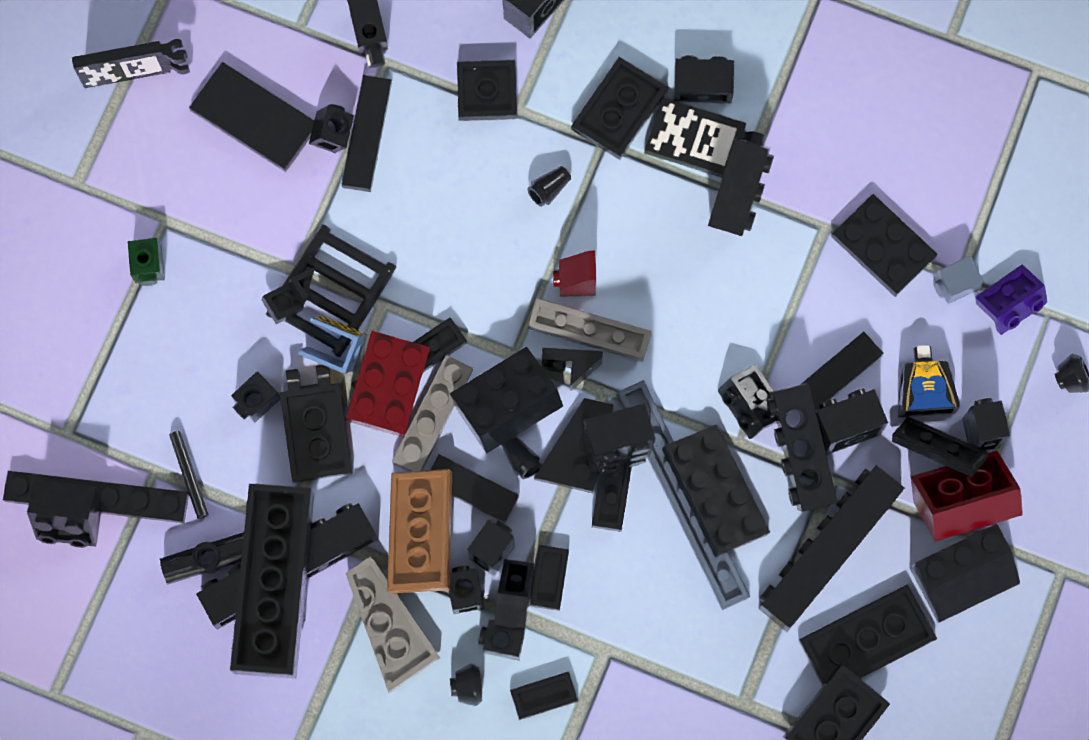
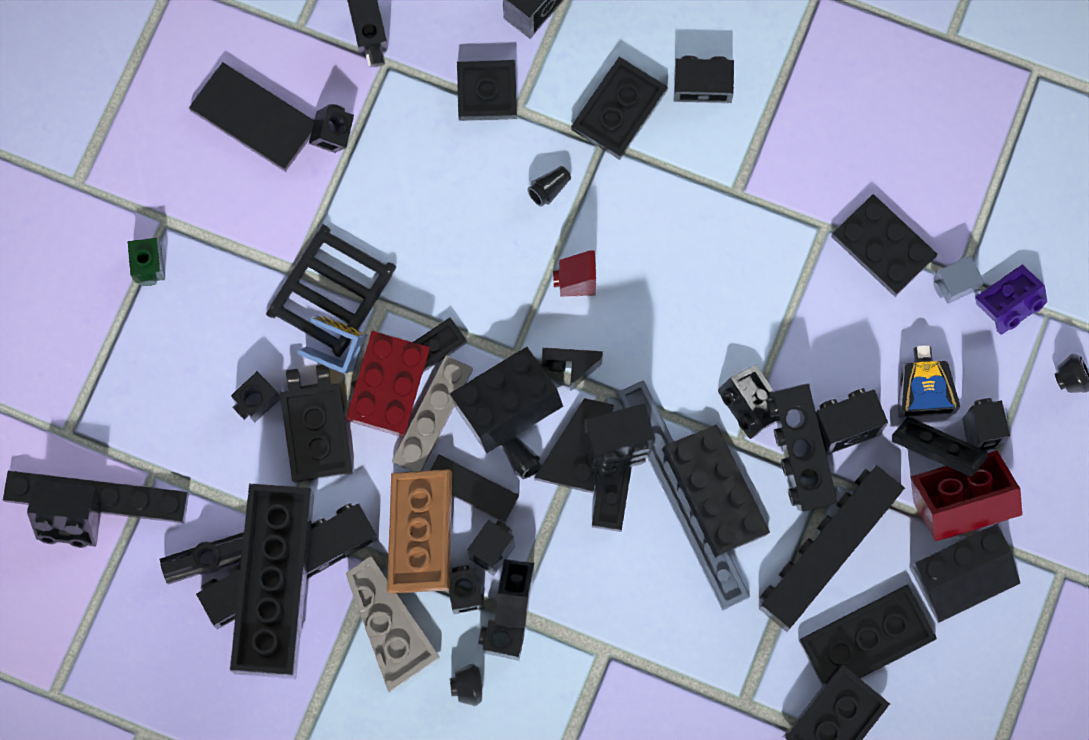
(130, 63): black tile -> none
(188, 475): black bar -> none
(289, 298): black slope -> none
(367, 133): black tile -> none
(544, 695): black tile -> none
(549, 577): black tile -> none
(589, 329): light grey plate -> none
(695, 137): black tile -> none
(741, 187): black brick -> none
(843, 369): black tile -> none

